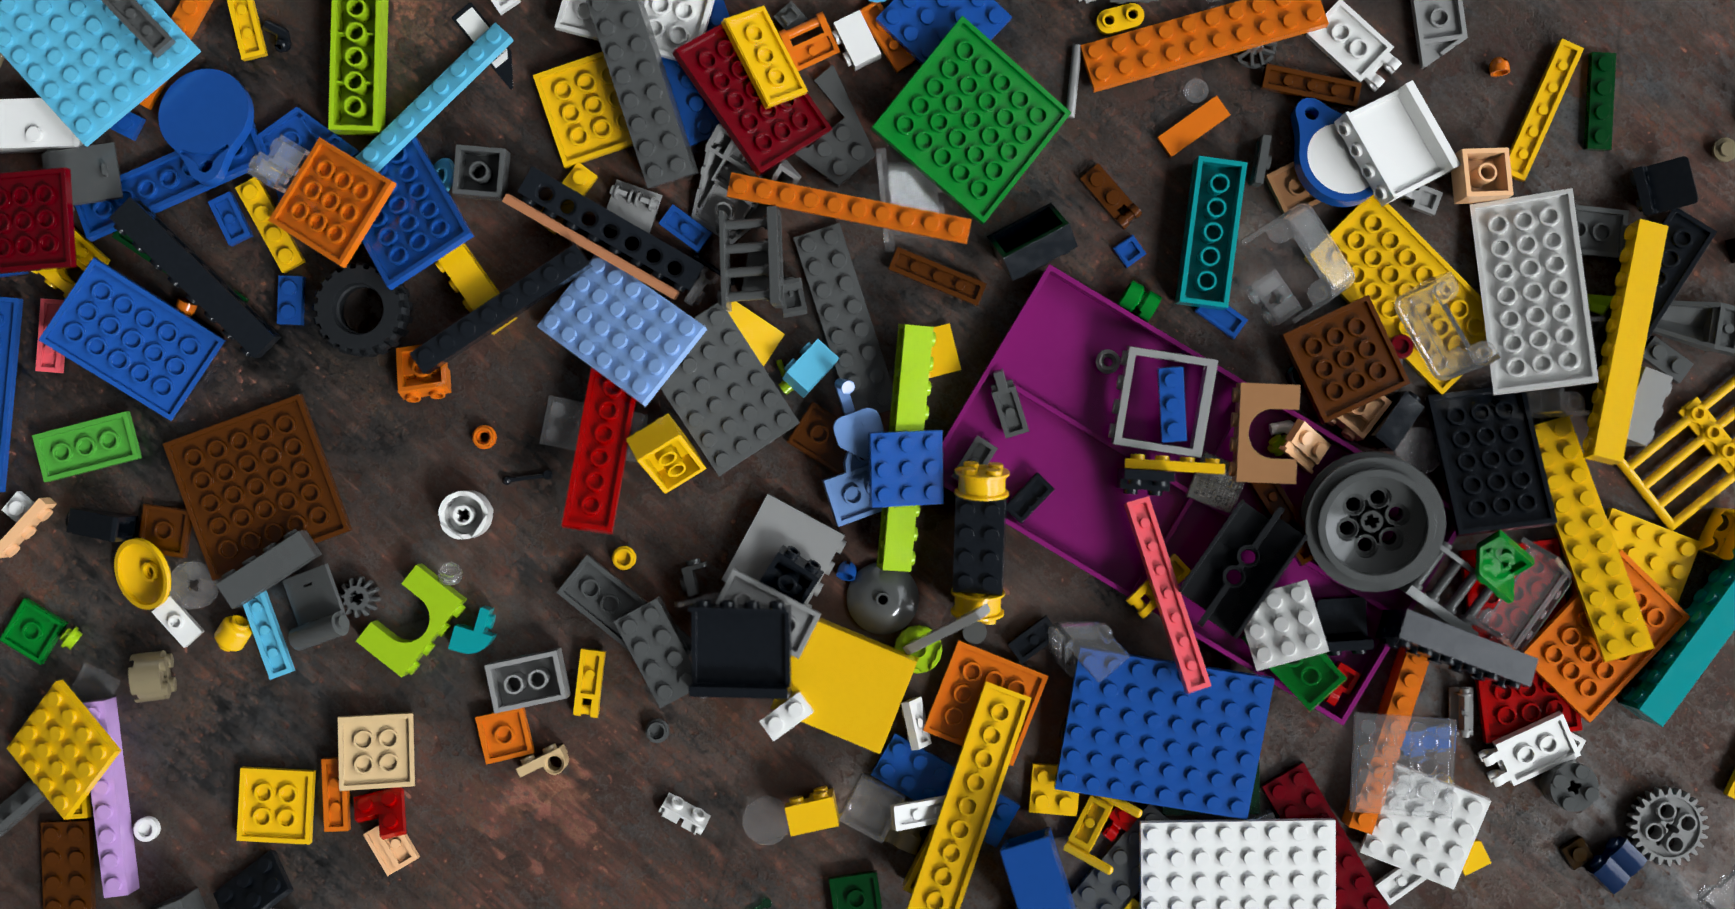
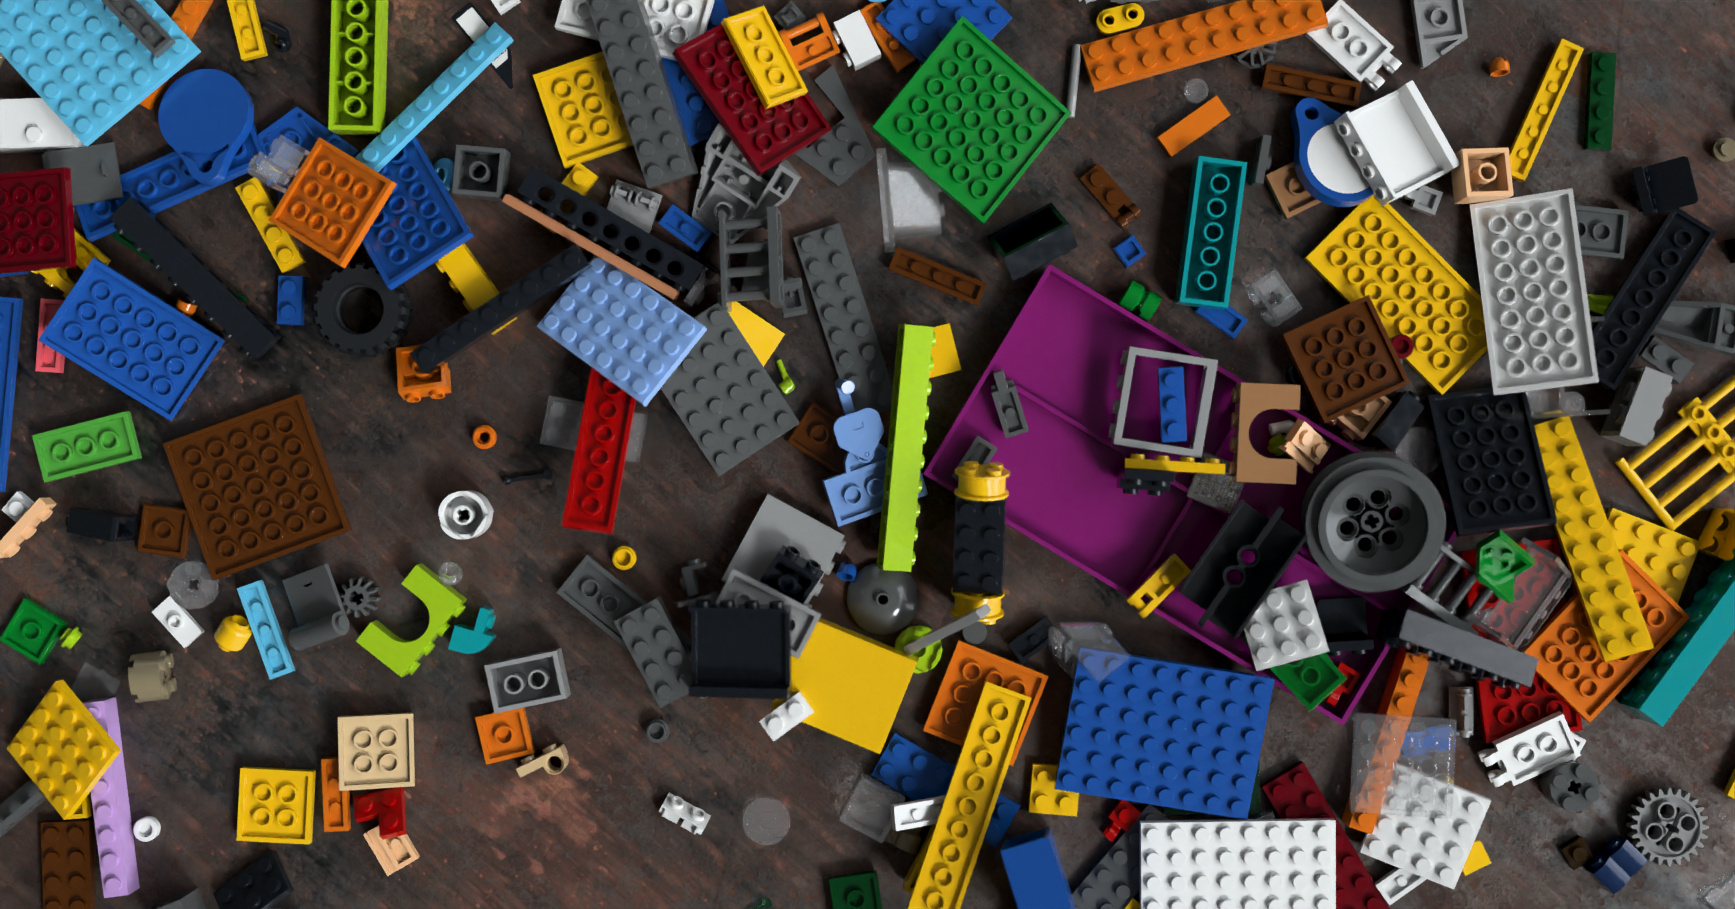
(129, 125): blue plate -> none
(142, 573): yellow dish -> none
(230, 218): blue plate -> none
(269, 568): dark grey brick -> none
(589, 682): yellow plate -> none
(666, 453): yellow brick -> none
(810, 367): medium azure brick -> none
(812, 813): yellow brick -> none
(849, 208): orange plate -> none
(905, 468): blue plate -> none
(915, 719): white plate -> none
(1029, 497): black plate -> none
(1090, 826): yellow plate -> none
(1107, 354): light grey plate -> none
(1166, 595): coral plate -> none
(1271, 497): reddish brown plate -> none
(1318, 247): clear windscreen -> none
(1437, 332): clear windscreen -> none
(1625, 342): yellow brick -> none

